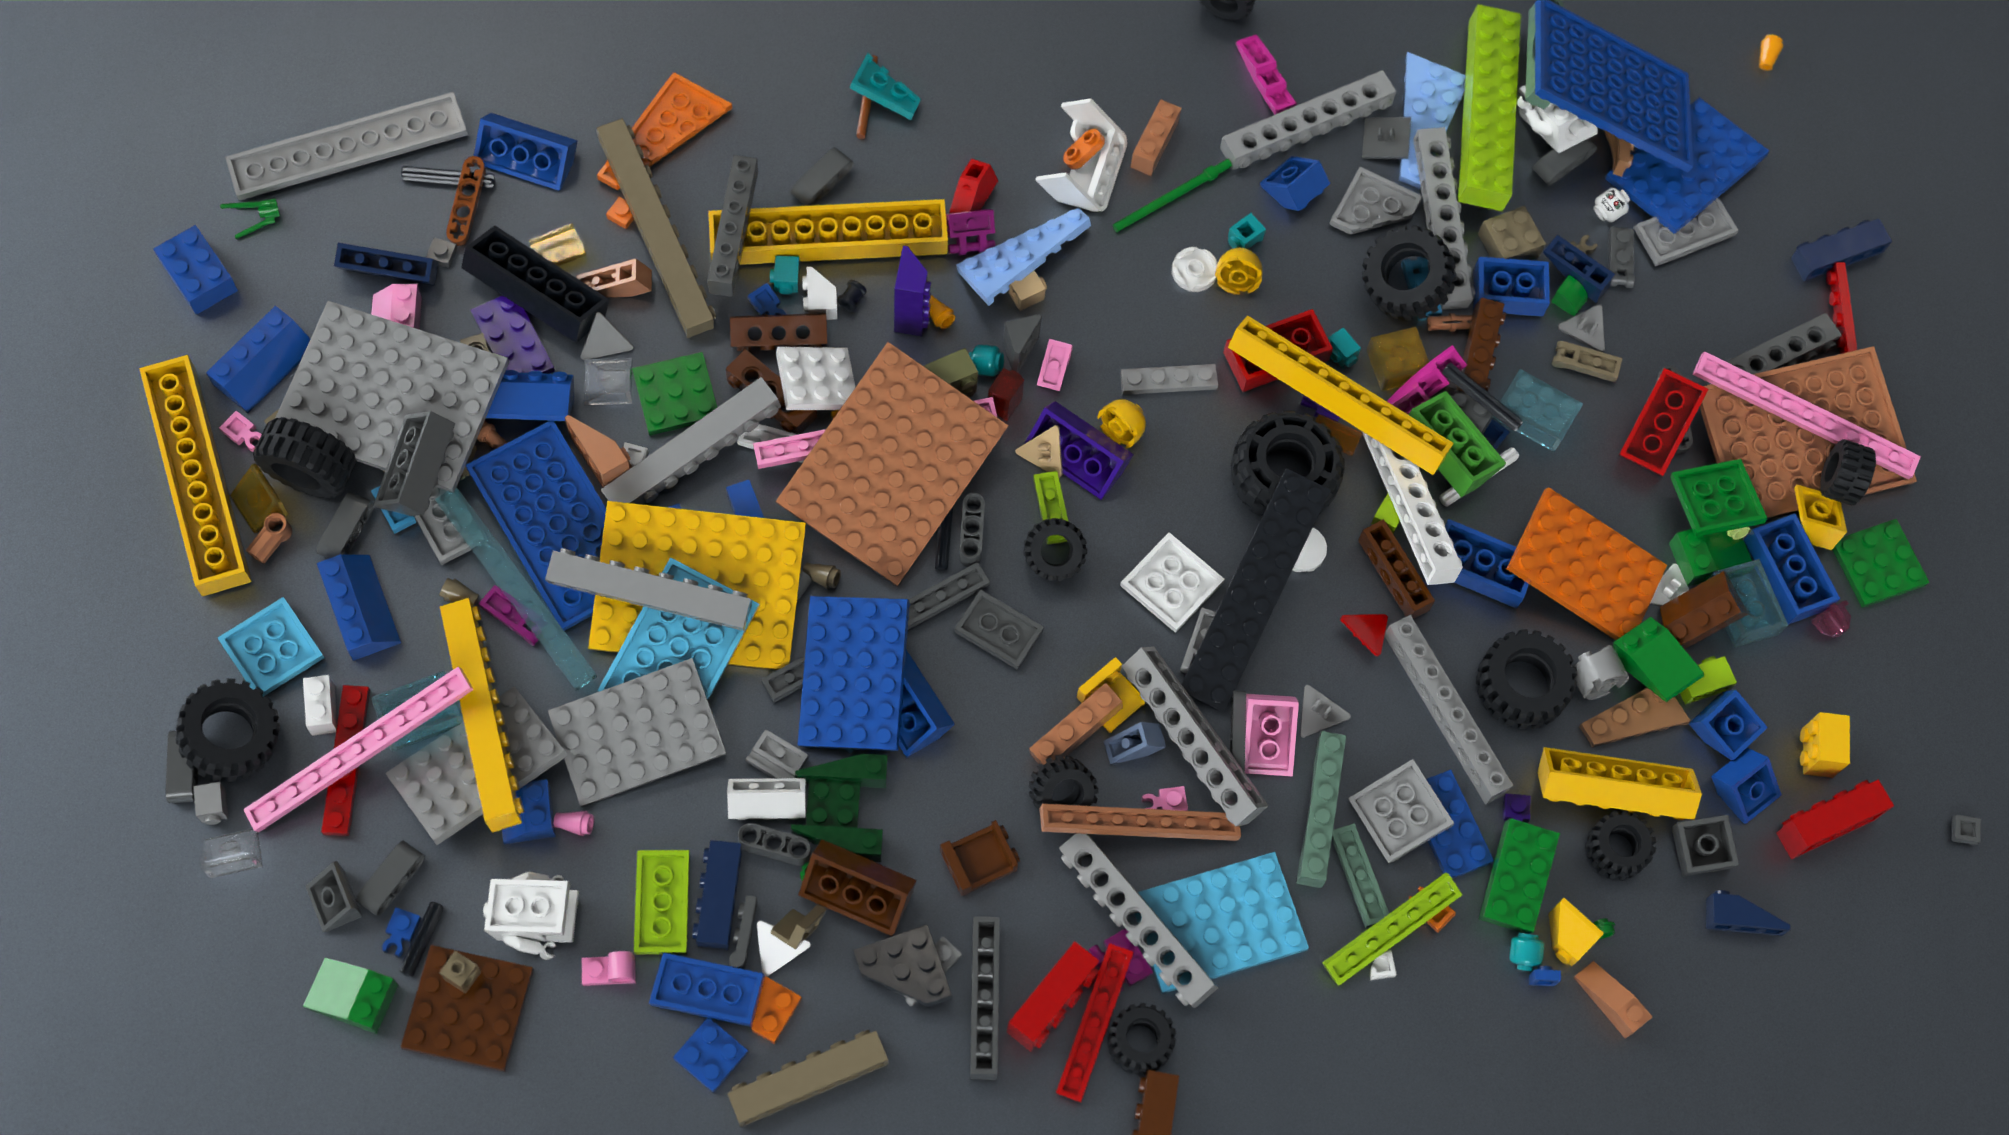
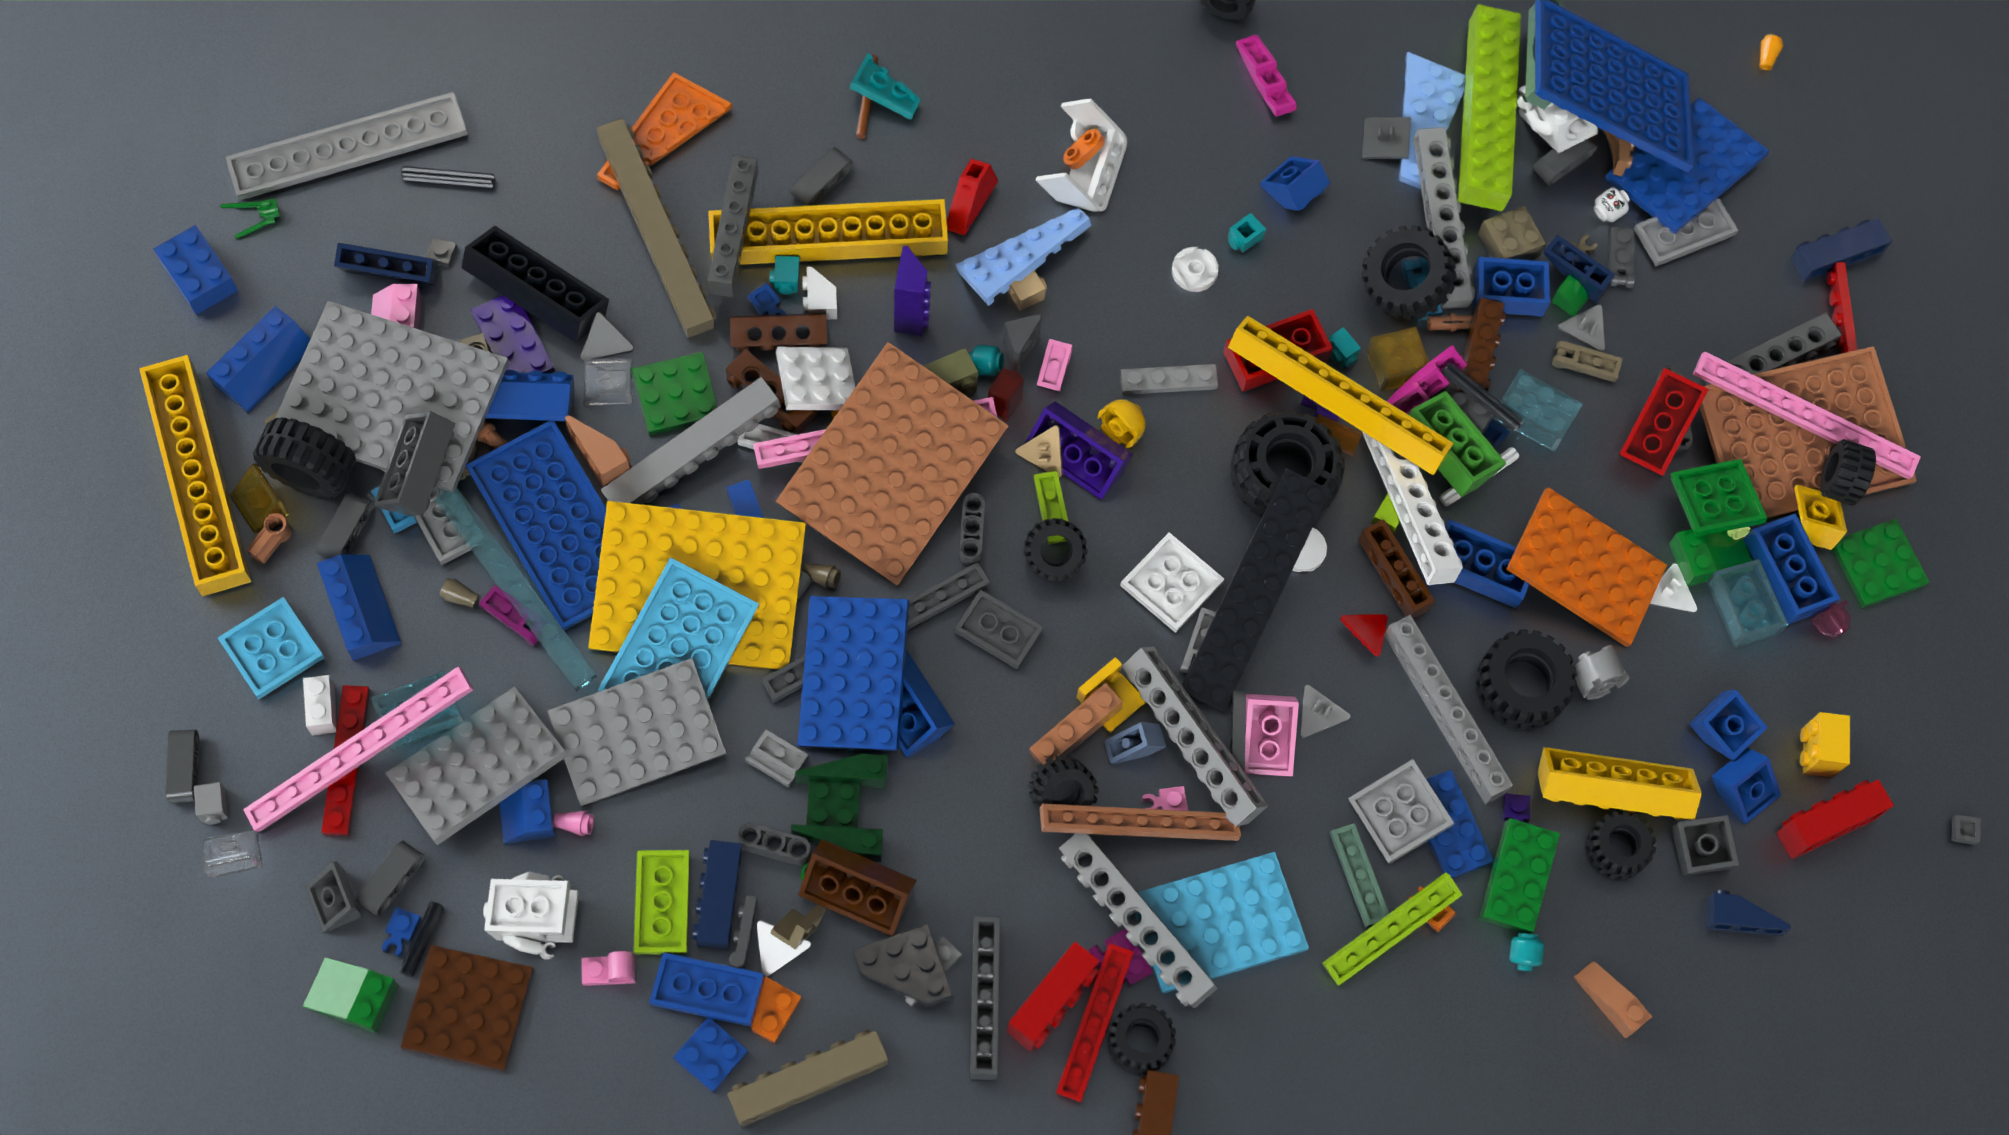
(227, 698): black tyre -> none
(240, 430): bright pink plate -> none
(460, 972): dark tan brick -> none
(469, 201): dark orange beam -> none
(481, 717): yellow brick -> none
(524, 150): blue slope -> none
(559, 245): clear yellow plate -> none
(620, 213): orange plate -> none
(620, 279): nougat slope -> none
(636, 453): white tile -> none
(649, 590): light grey brick -> none
(766, 798): white brick -> none
(851, 295): black bush -> none
(941, 314): light orange cone -> none
(943, 542): black axle -> none
(970, 224): magenta plate -> none
(980, 858): reddish brown panel -> none
(1155, 137): nougat brick -> none
(1209, 174): green bar -> none
(1239, 271): yellow cylinder -> none
(1322, 809): sand green arch -> none
(1373, 203): light grey plate -> none
(1376, 86): light grey brick -> none
(1383, 967): white tile -> none
(1545, 976): blue plate -> none
(1571, 932): yellow slope -> none
(1606, 927): green plate -> none
(1633, 717): medium nougat wing -> none
(1657, 659): green slope -> none
(1703, 610): reddish brown slope -> none
(1716, 678): lime brick -> none

